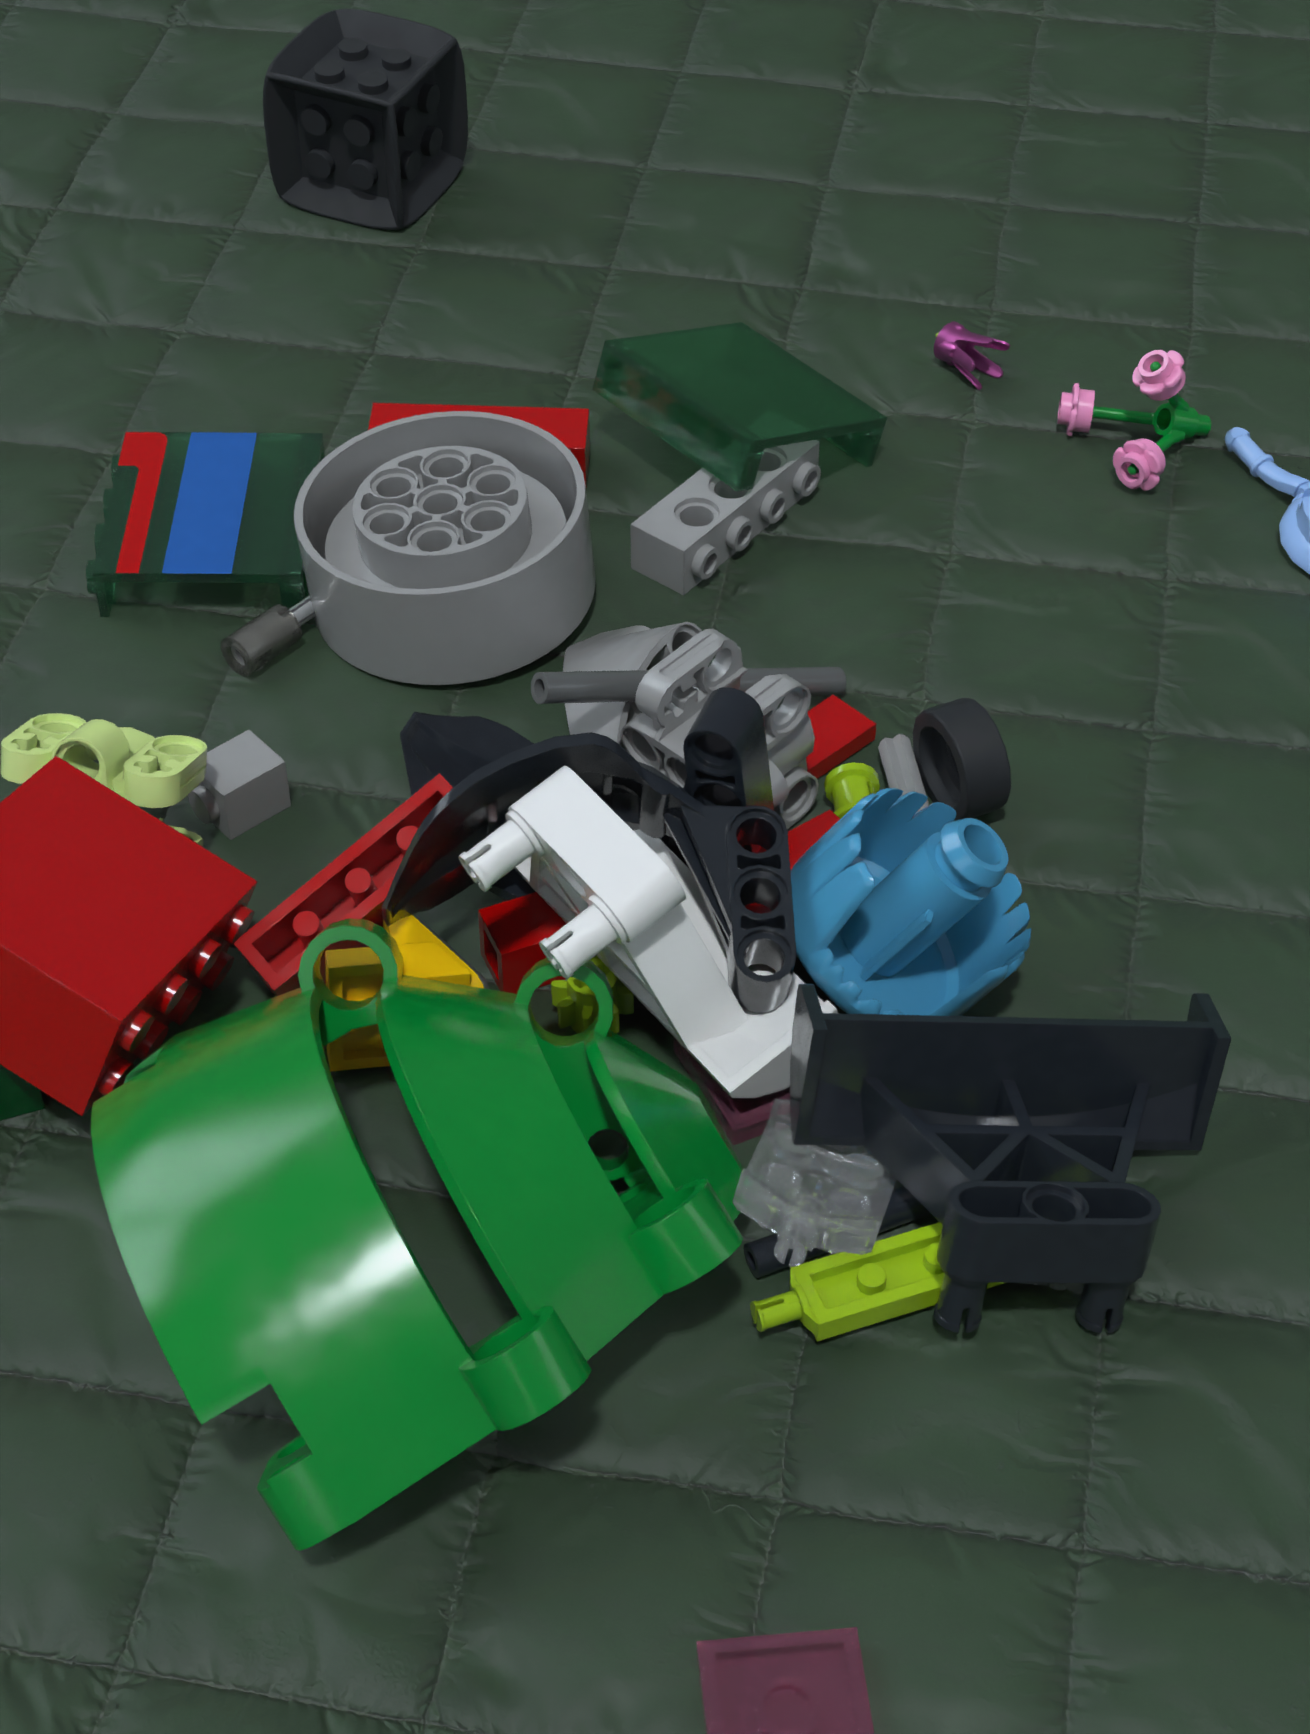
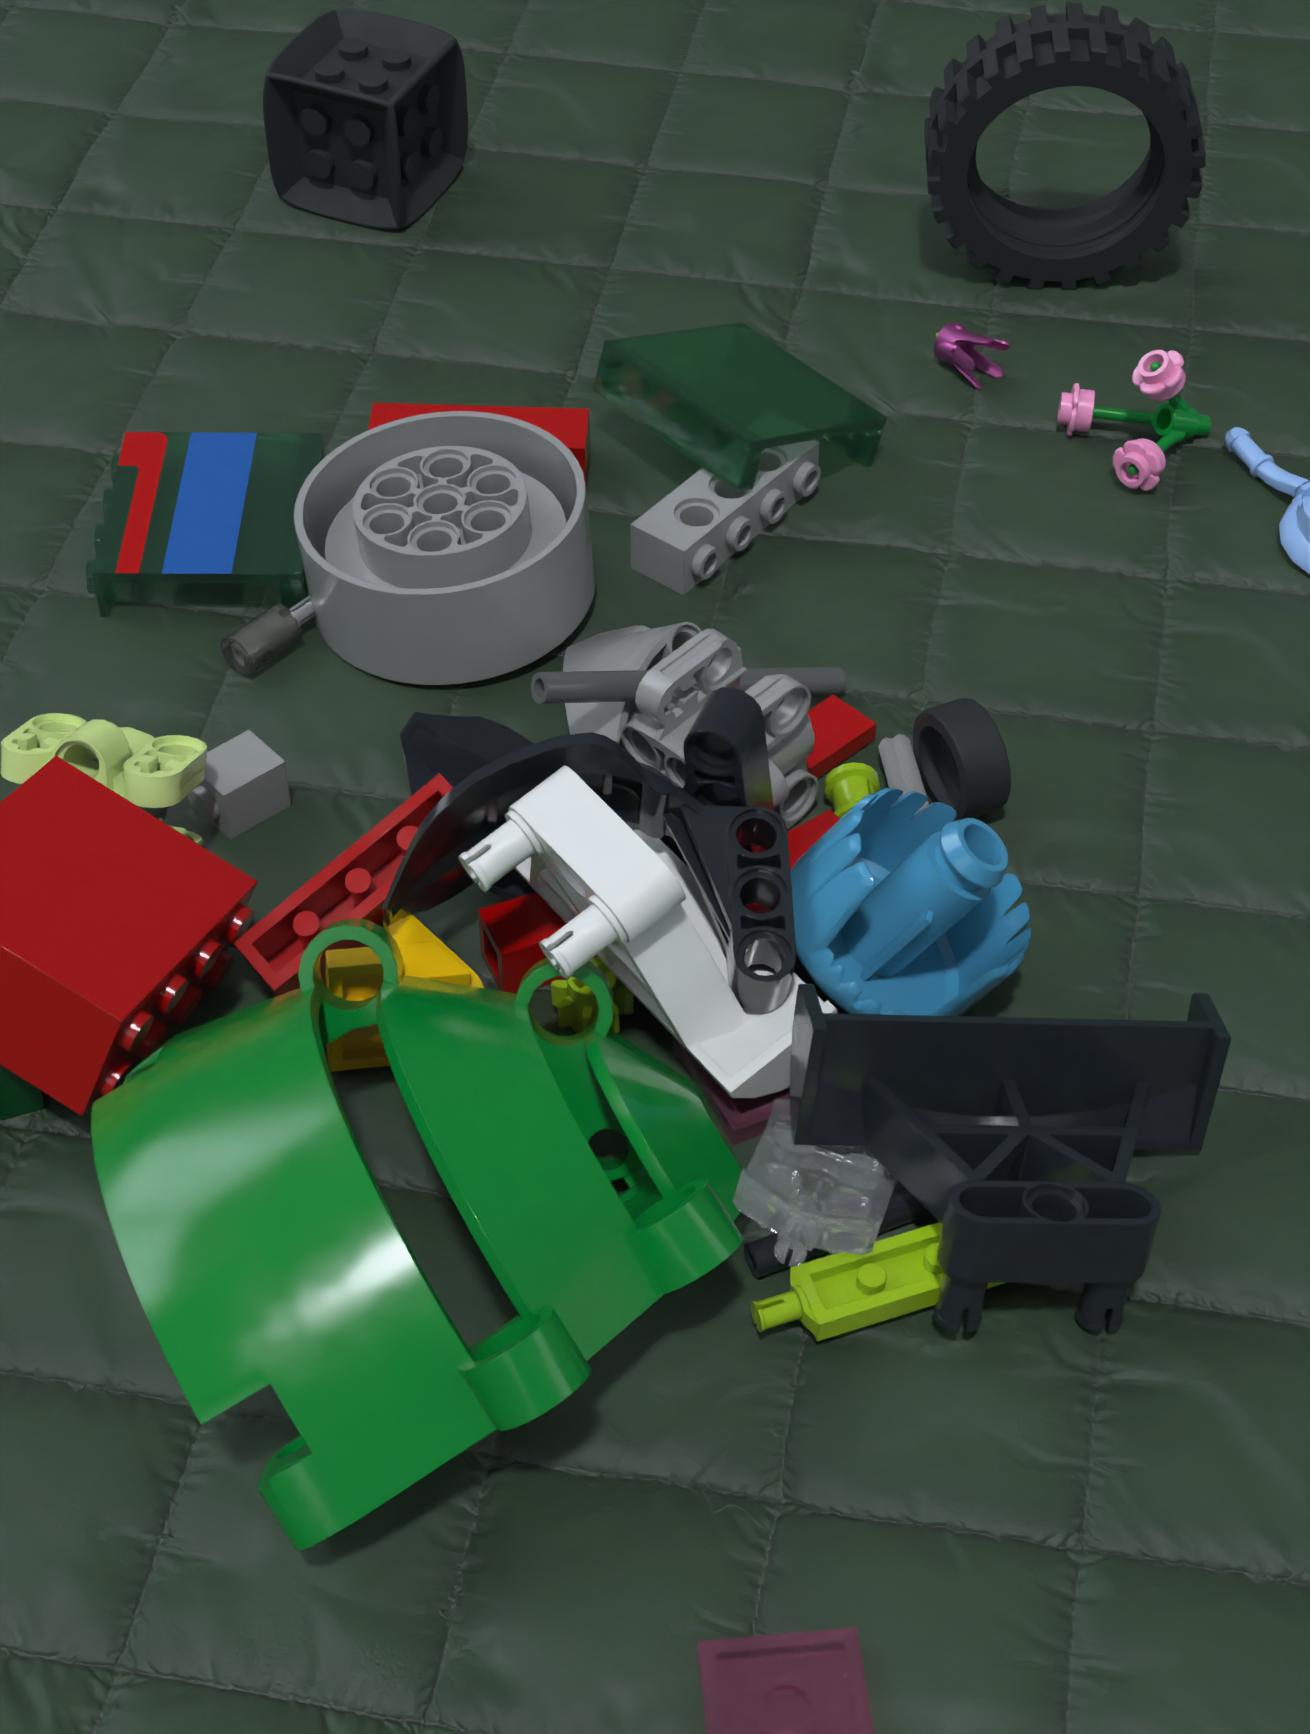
(1044, 56): none -> black tyre

